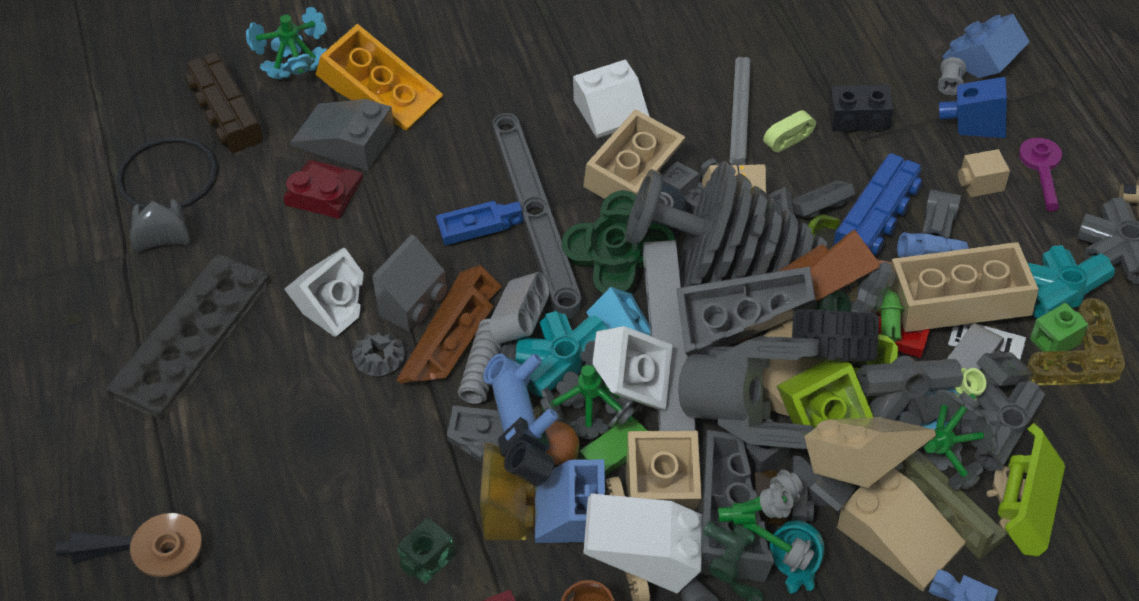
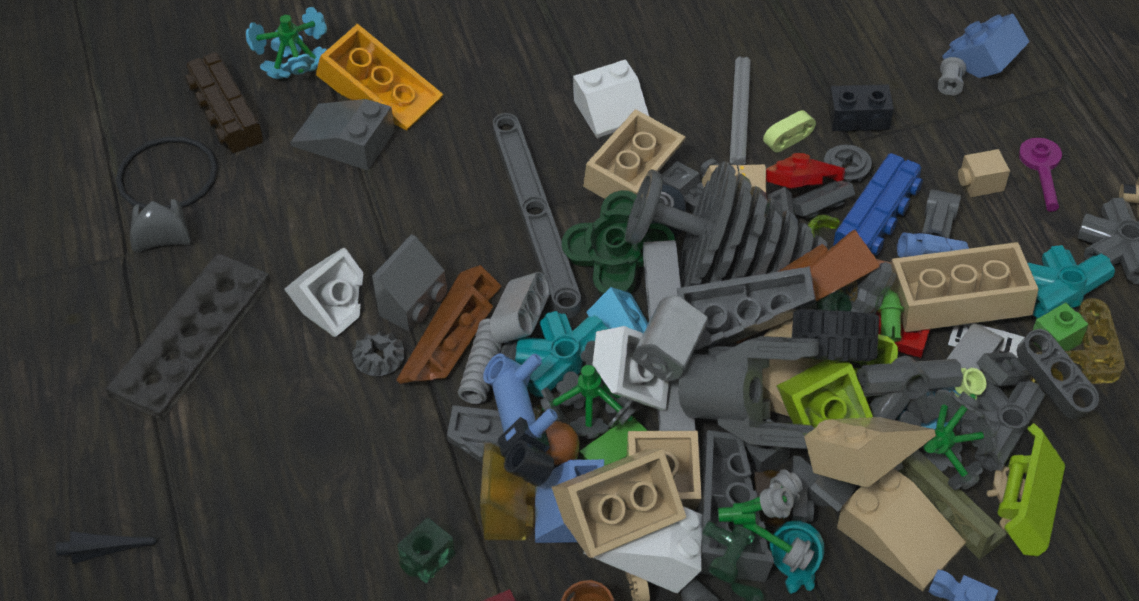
(160, 534): medium nougat dish -> none
(322, 188): dark red slope -> none
(478, 221): blue hinge -> none
(620, 501): none -> tan slope
(670, 338): none -> flat silver piece
(801, 171): none -> red wing
(843, 154): none -> dark grey gear
(979, 108): blue torso -> none
(1055, 357): none -> dark grey beam

